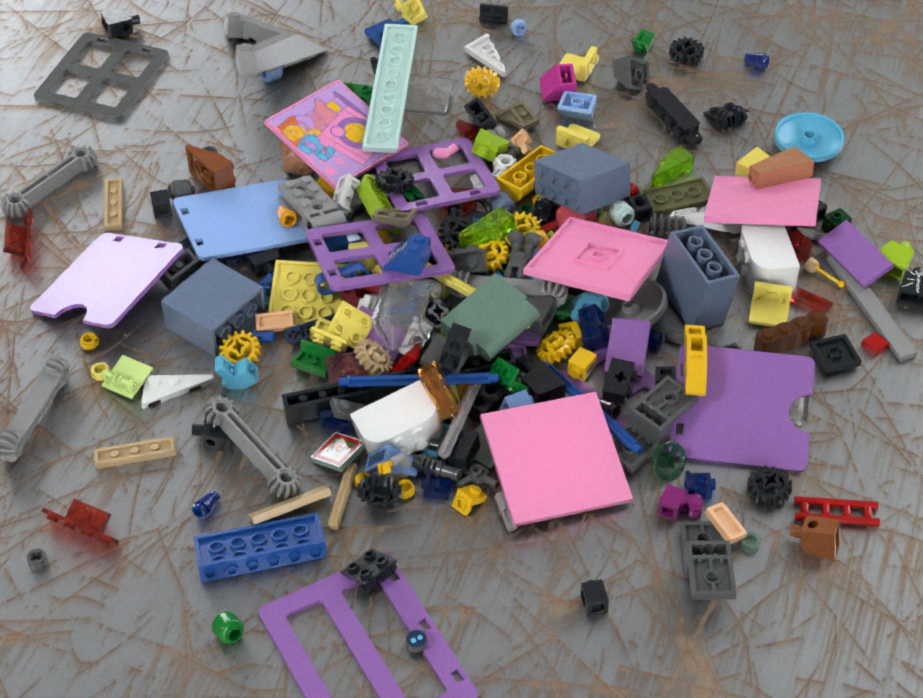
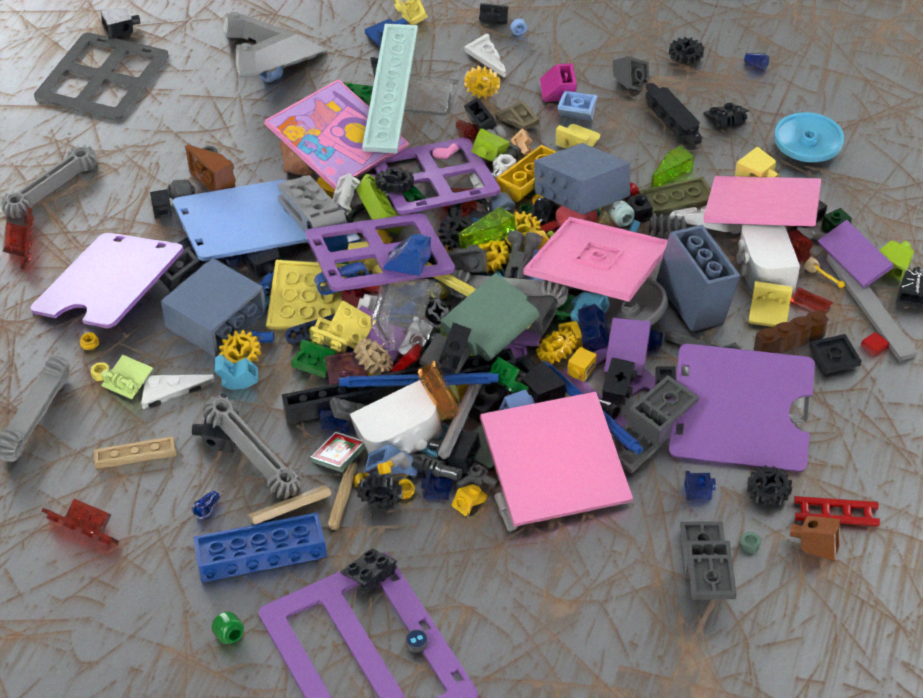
(37, 564): dark grey bush -> none
(113, 204): tan tile -> none
(274, 321): light nougat tile -> none
(286, 216): light orange cone -> none
(394, 217): dark tan wing -> none
(582, 65): light yellow bracket -> none
(594, 597): black brick -> none
(643, 41): green bracket -> none
(667, 460): clear green piece -> none
(677, 500): magenta brick -> none
(695, 360): yellow slope -> none
(725, 523): light nougat tile -> none
(781, 168): nougat slope -> none

